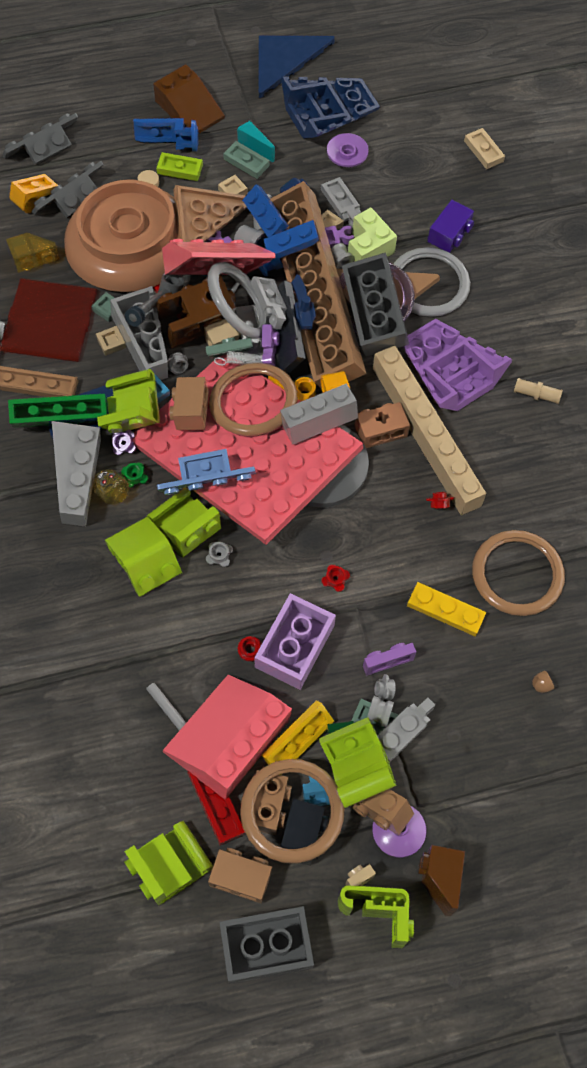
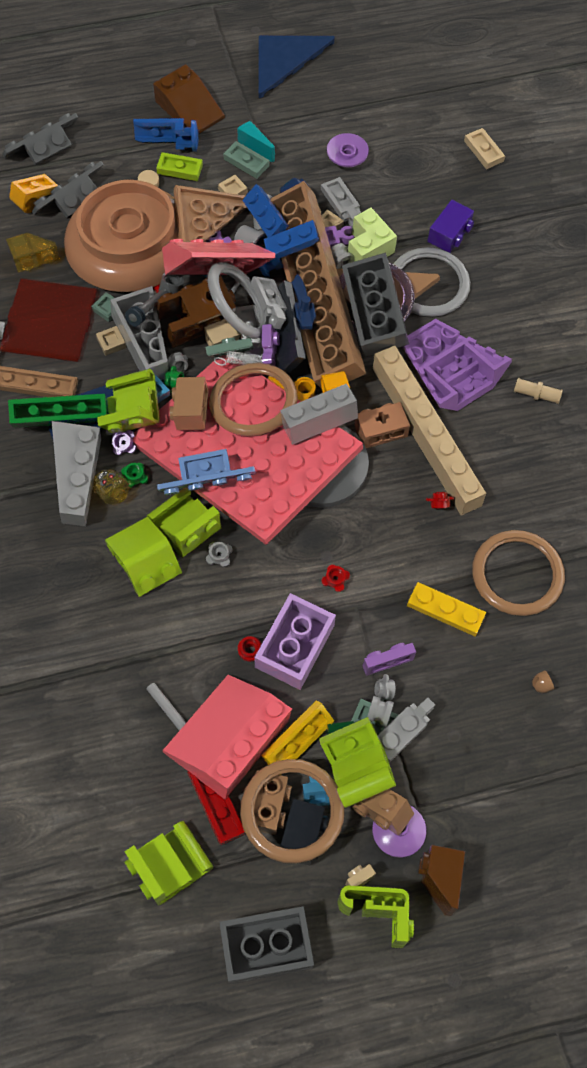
(171, 378): none -> green plate
(240, 875): medium nougat brick -> none
(326, 104): dark blue wedge -> none

